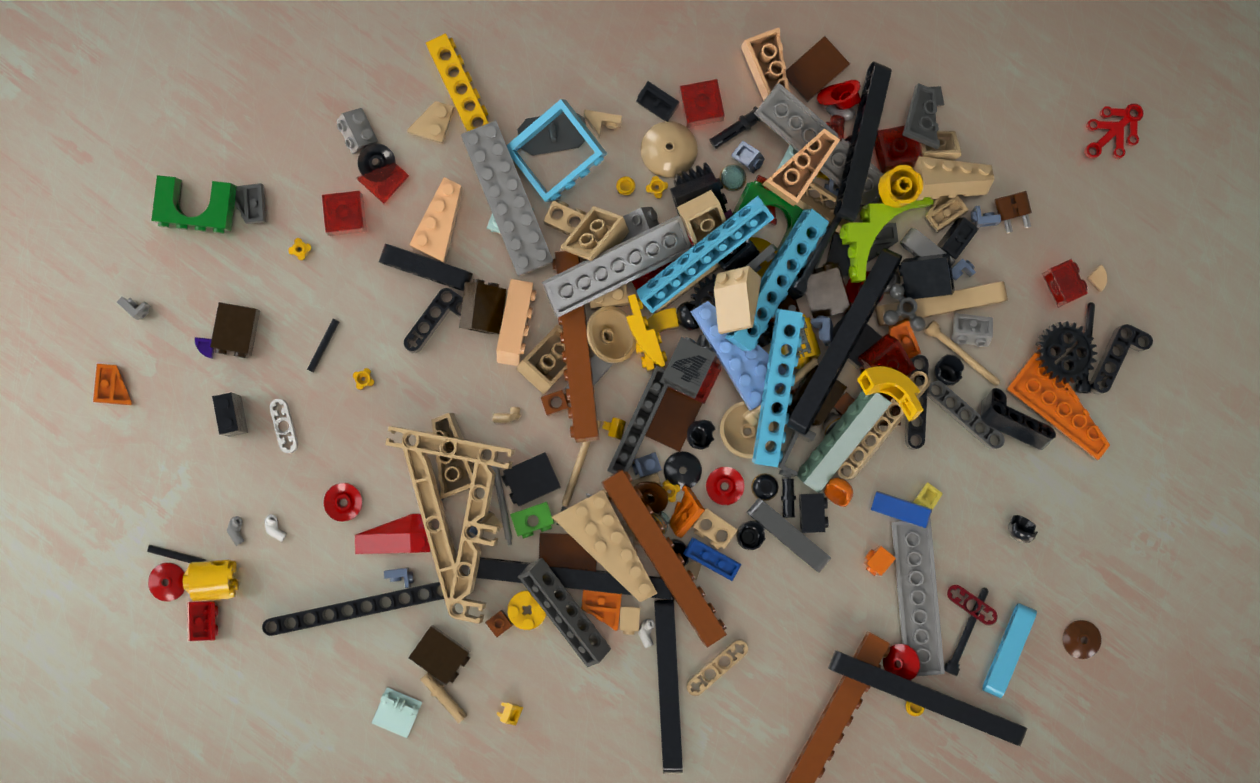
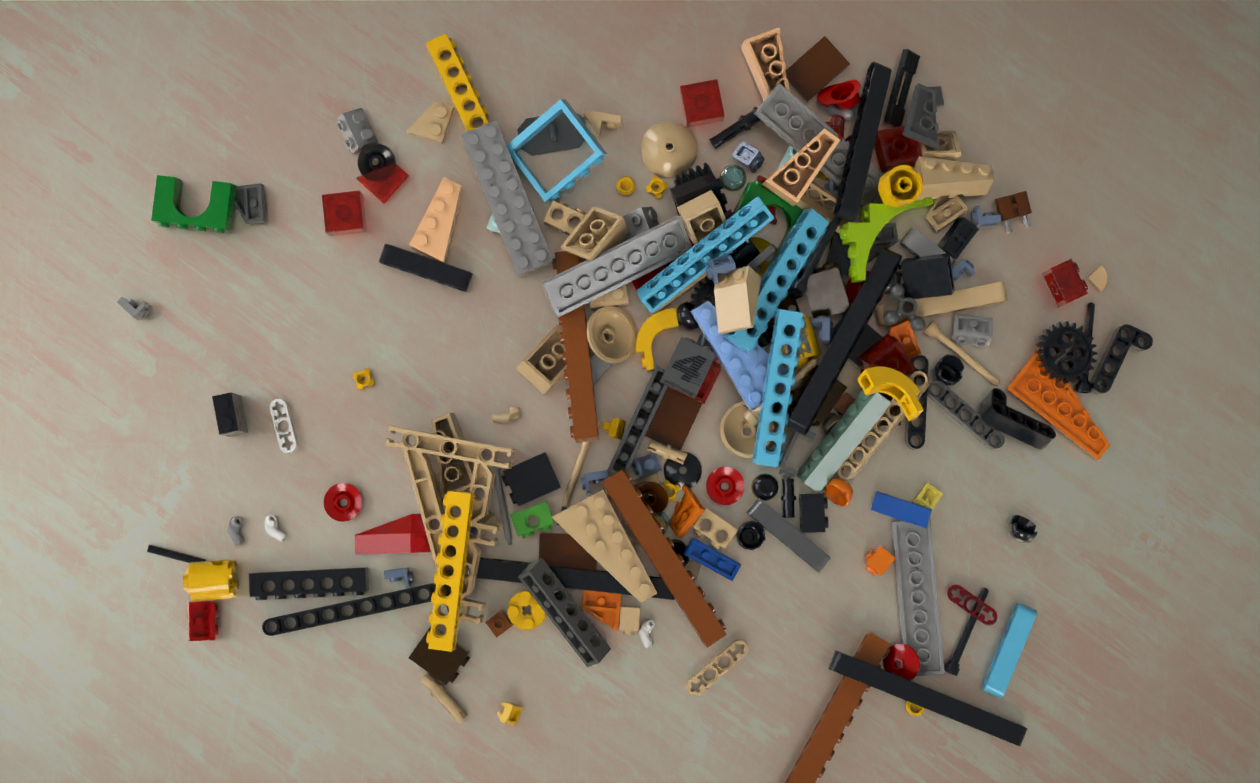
(110, 386): orange wing -> none
(175, 577): red dish -> none
(203, 346): dark purple tile -> none
(234, 329): dark brown brick -> none
(258, 583): none -> black brick
(304, 251): yellow plate -> none
(323, 345): black bar -> none
(396, 712): light aqua hinge -> none
(426, 318): black beam -> none
(465, 502): none -> yellow brick
(482, 307): dark brown brick -> none
(514, 322): light nougat wedge -> none
(549, 409): dark orange brick -> none
(597, 477): none -> sand blue bracket
(646, 339): yellow slope -> none
(657, 101): black hinge -> none
(667, 451): none -> tan pin
(668, 686): black beam -> none
(700, 434): black hair -> none
(719, 265): none -> sand blue bracket
(908, 63): none -> black container
(1073, 635): reddish brown dish -> none
(1116, 128): red plant -> none

